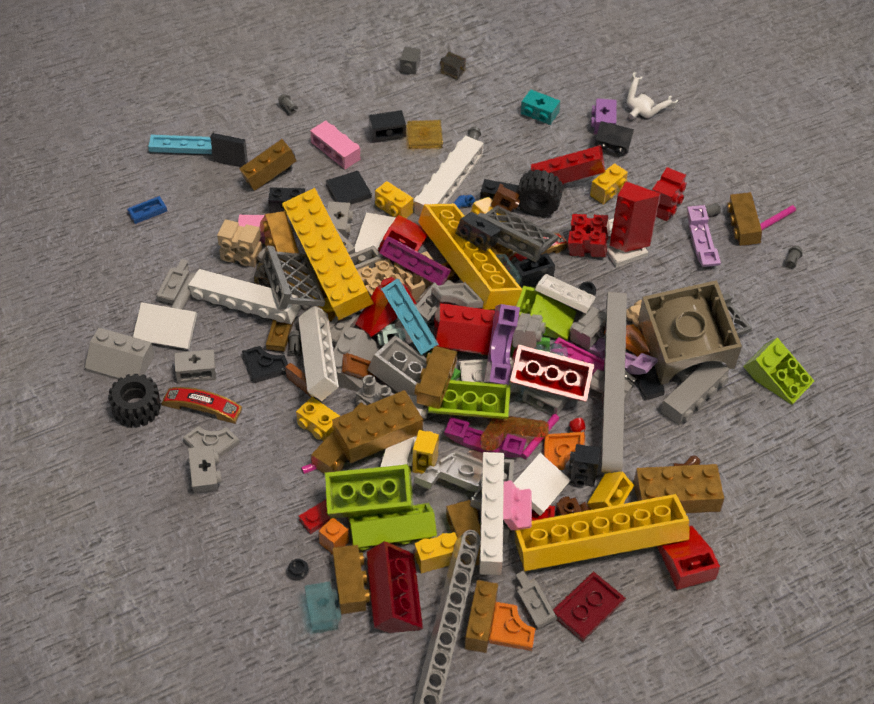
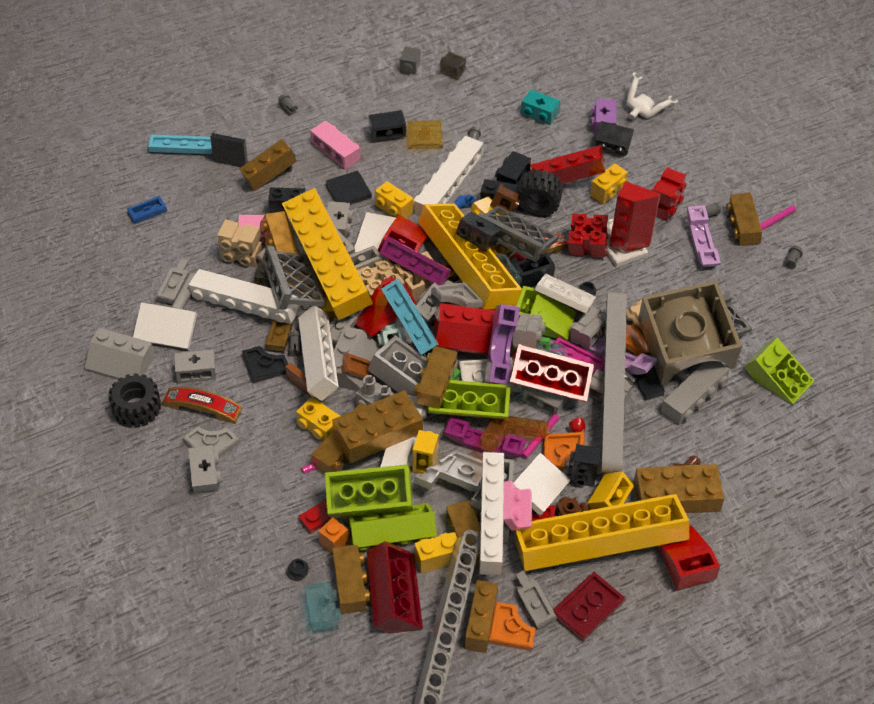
(513, 168): none -> black brick

